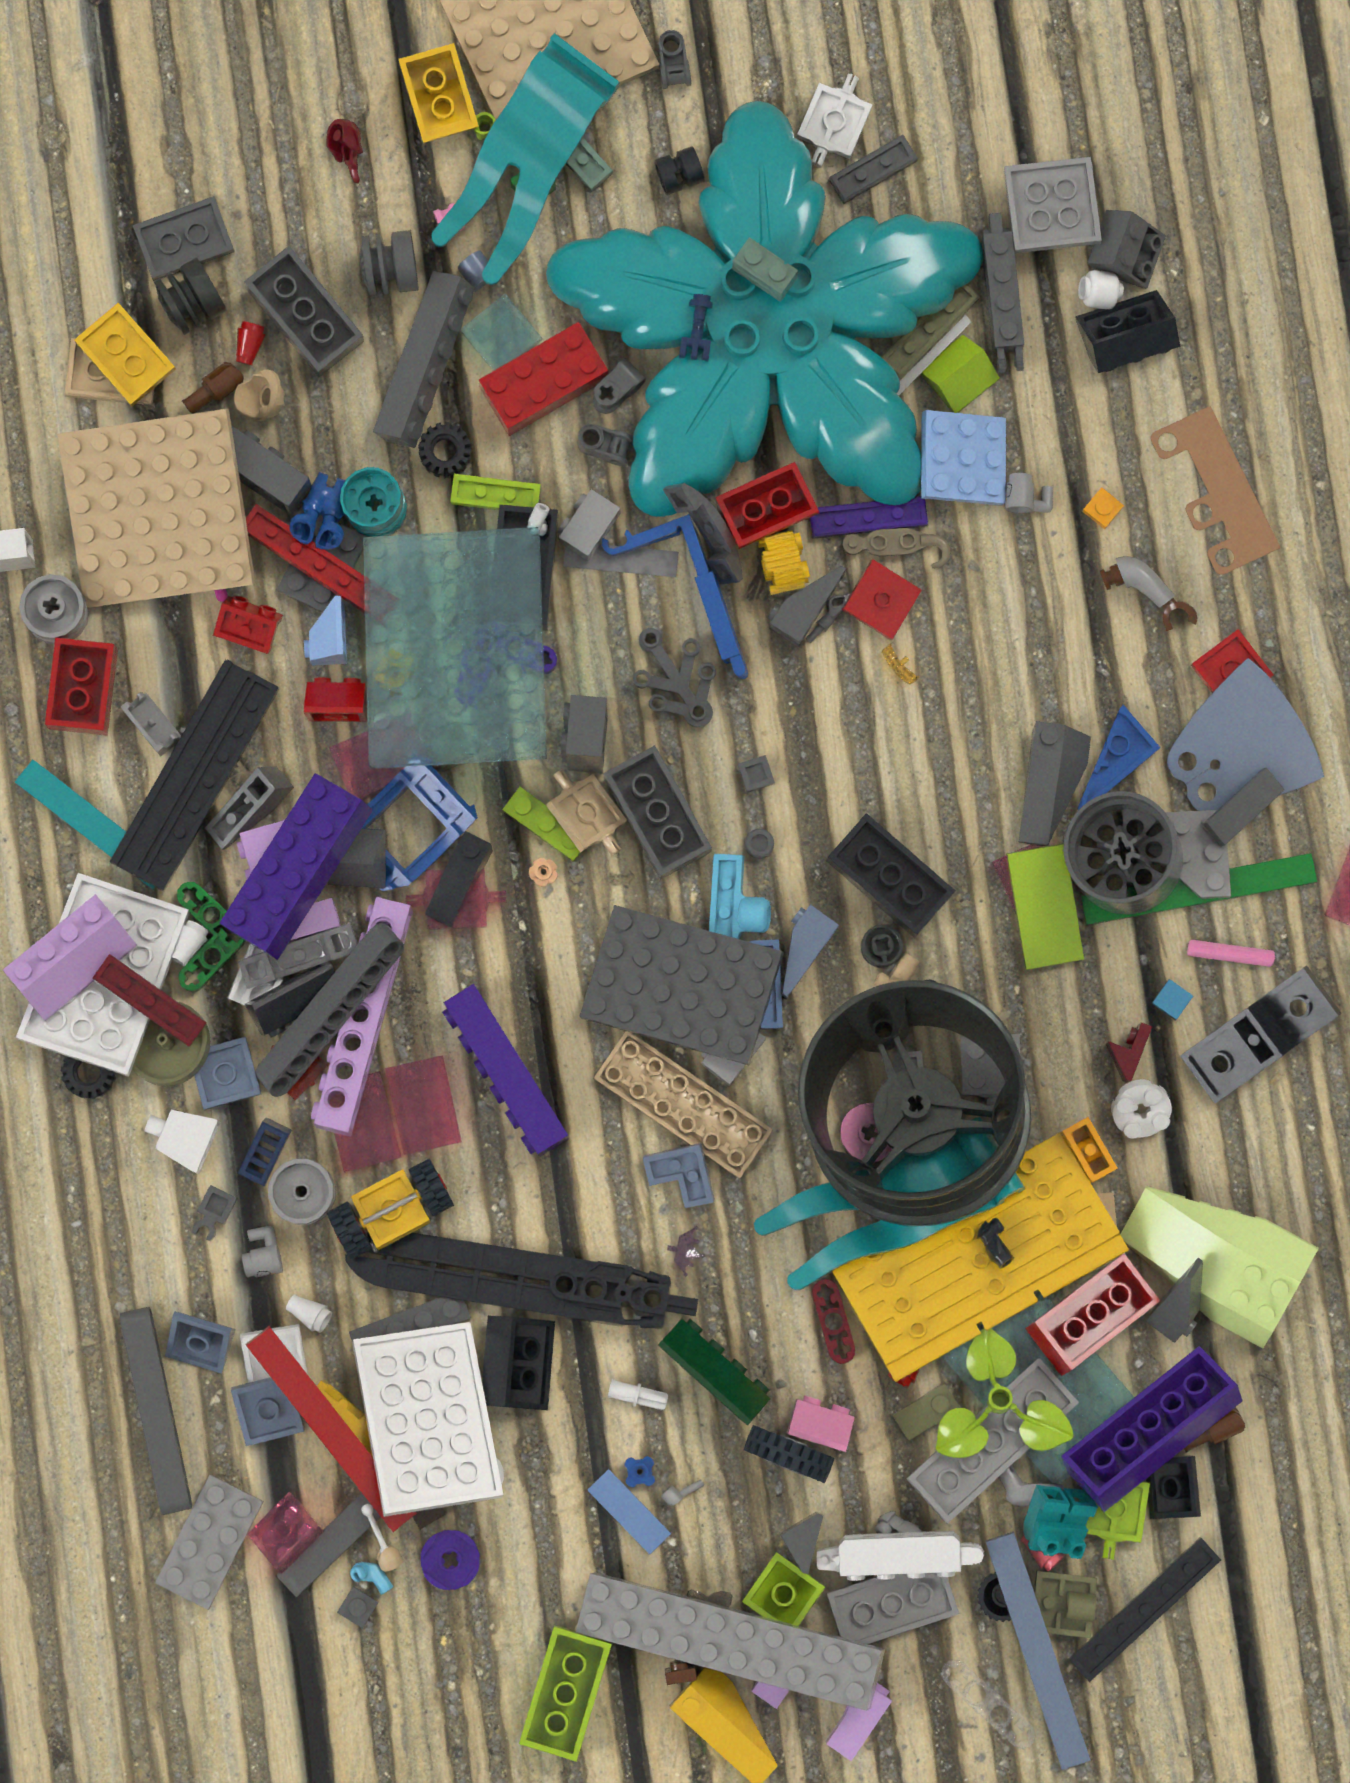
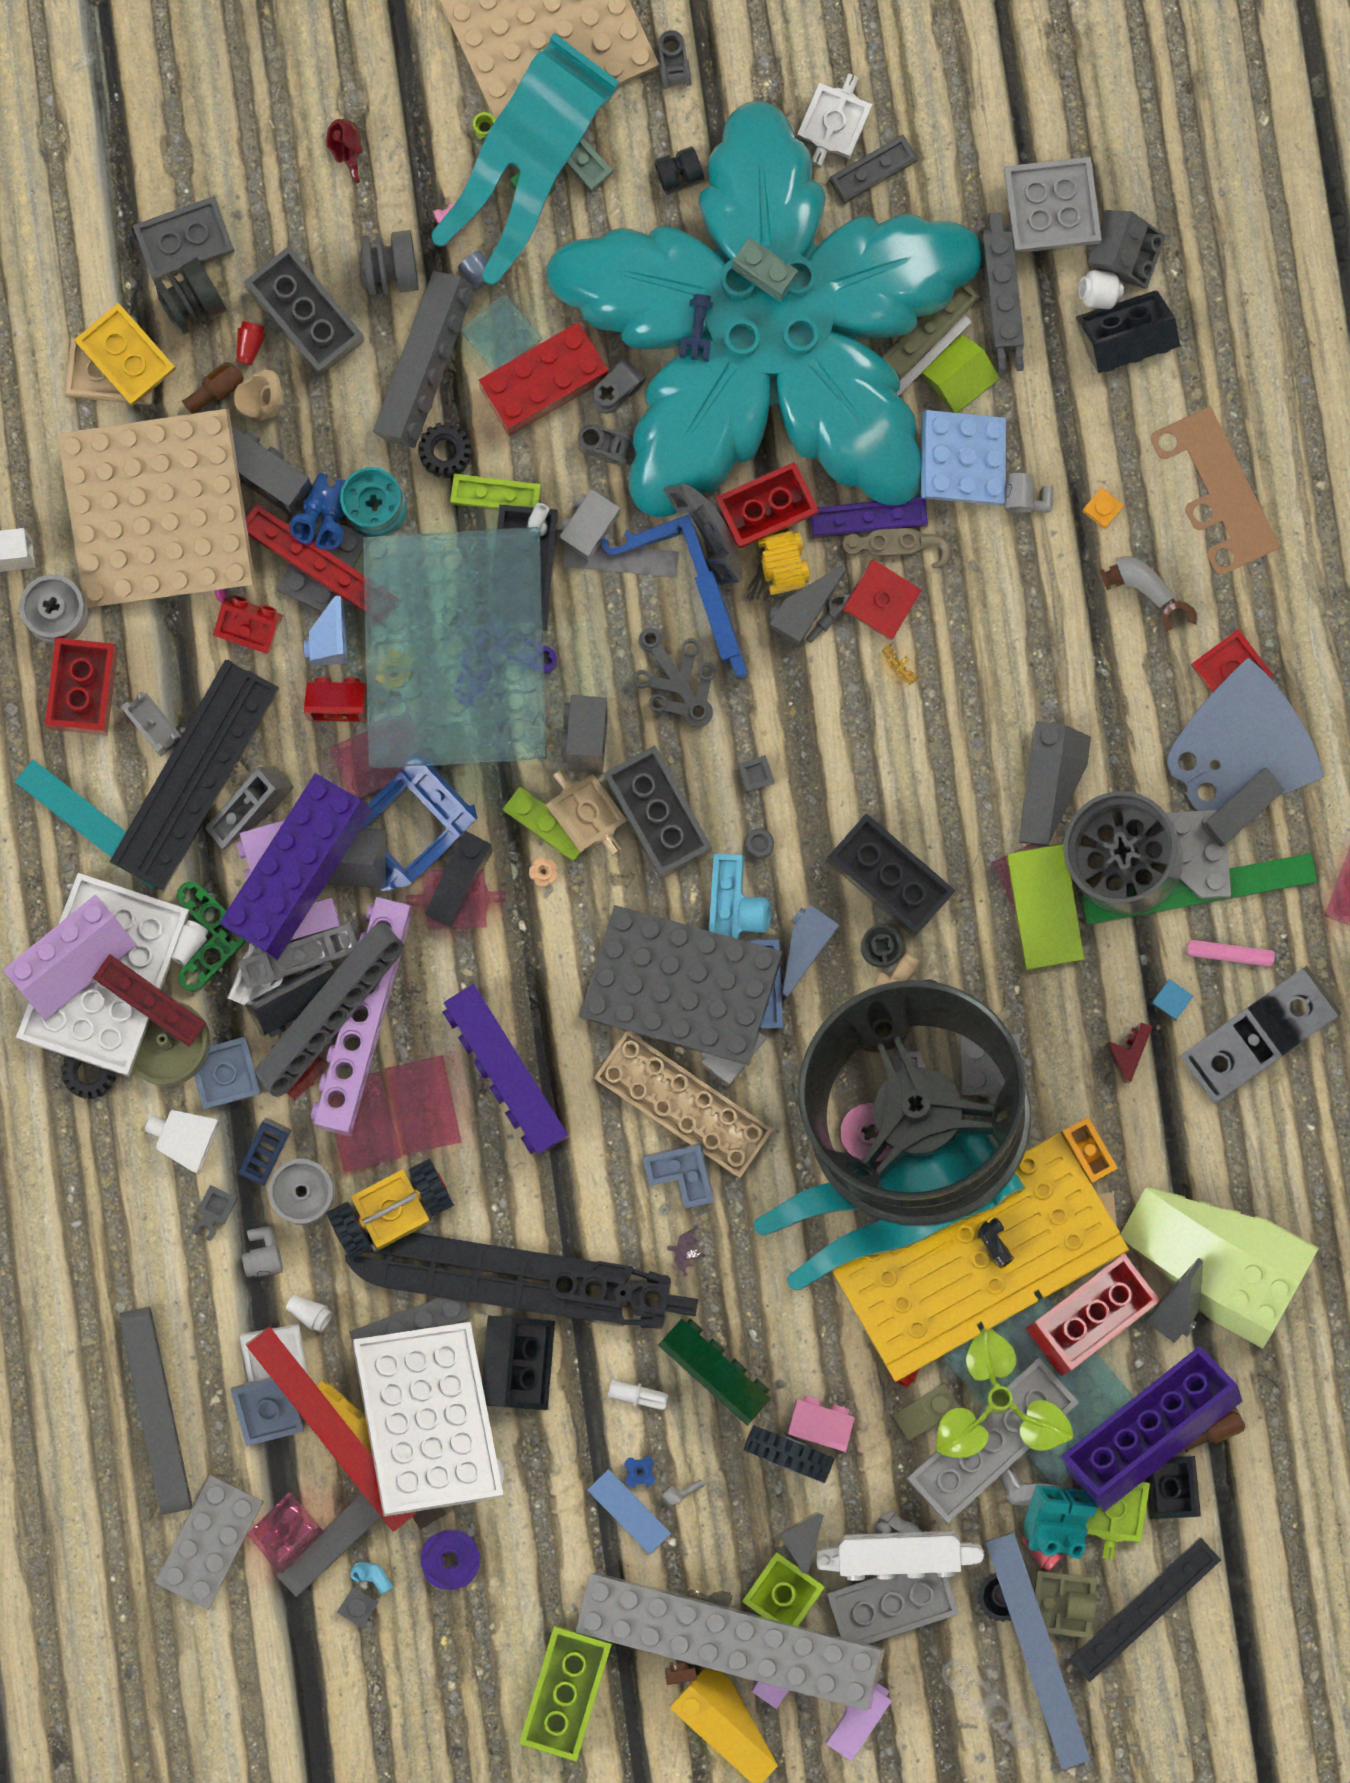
(199, 1342): sand blue slope -> none
(388, 1556): hinge -> none
(438, 93): yellow slope -> none
(845, 1326): dark red beam -> none
(1122, 753): blue wing -> none
(1149, 1122): white plate -> none

